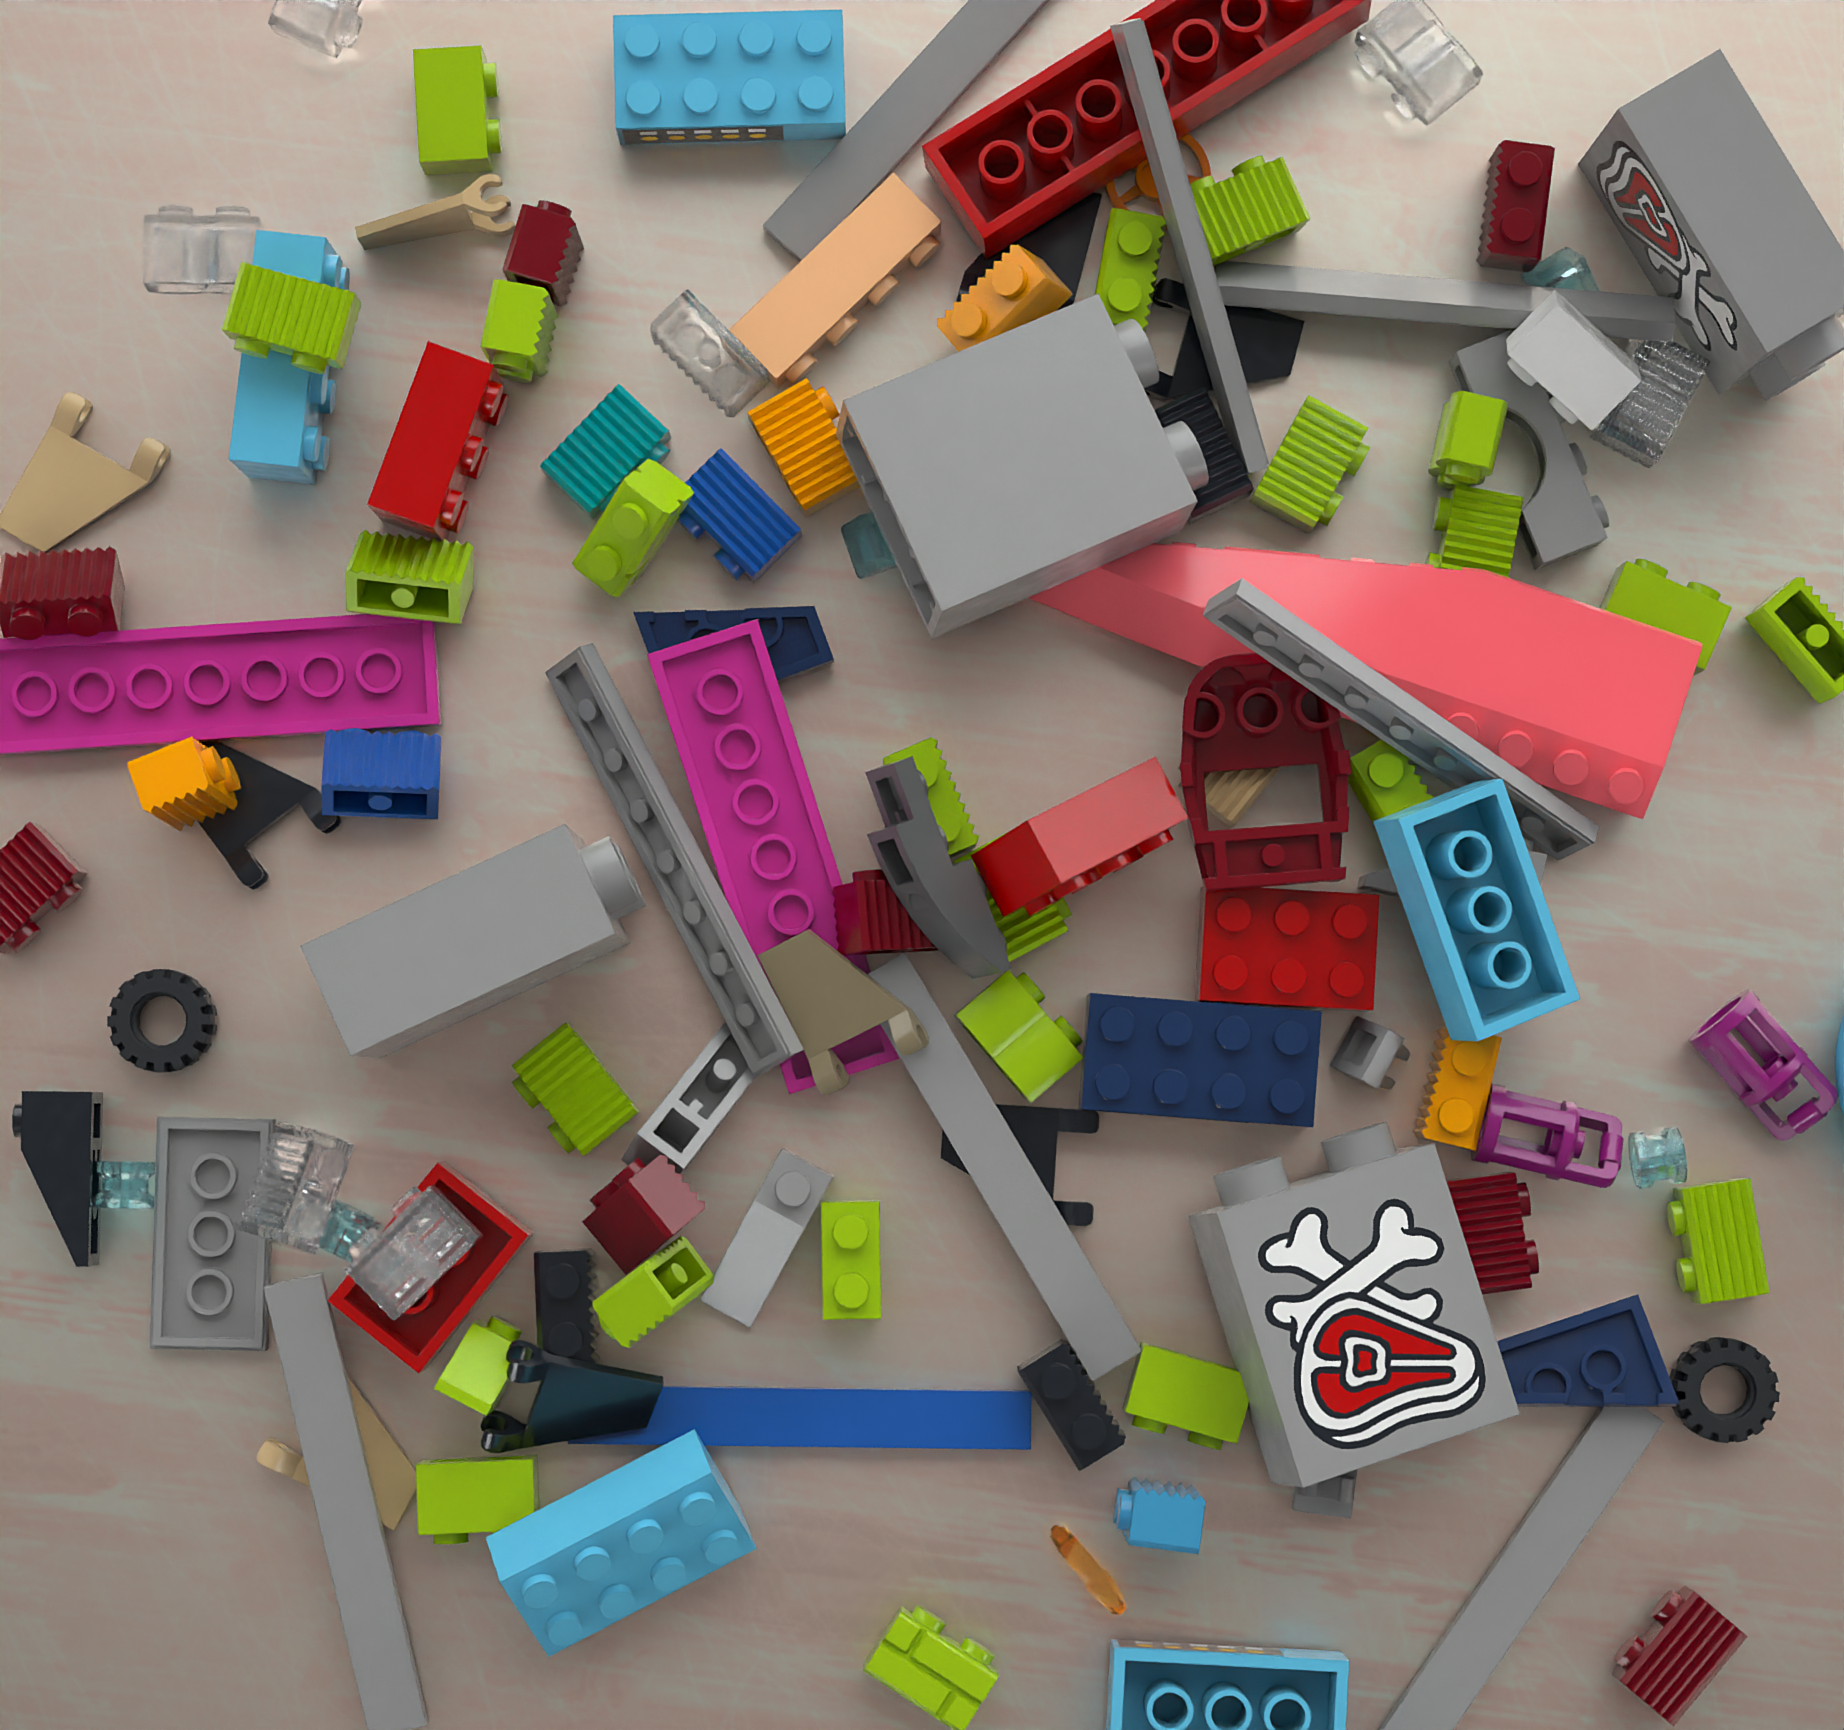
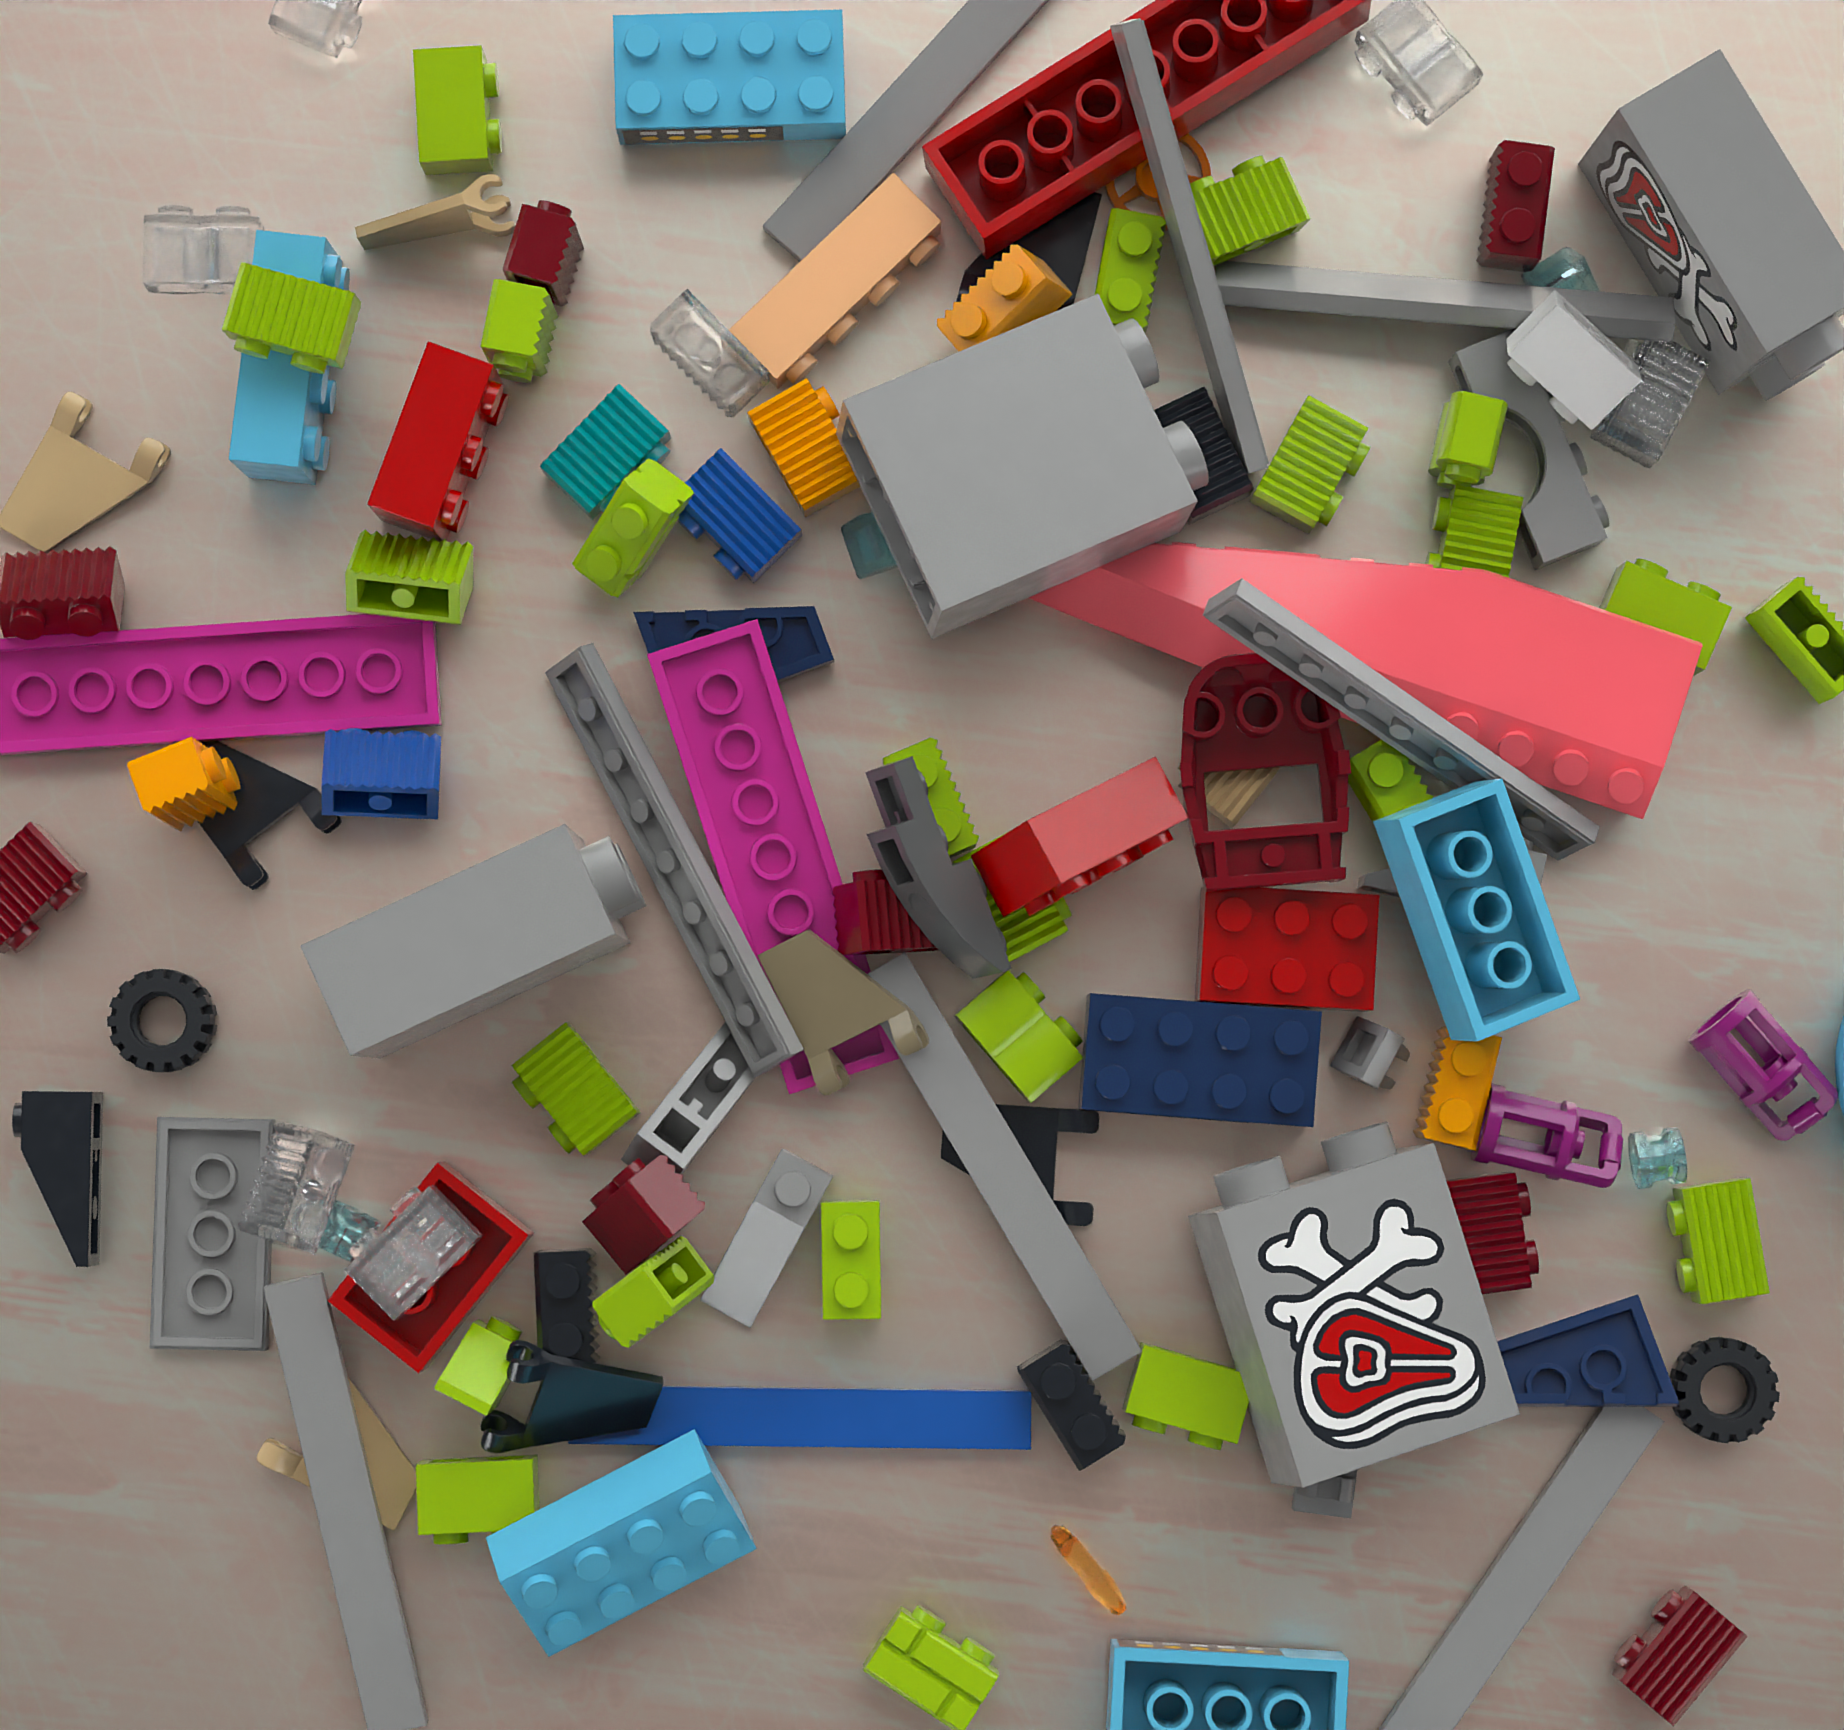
(125, 1184): clear light blue wheel -> none
(1160, 1515): dark azure brick -> none
(1262, 339): black flag -> none

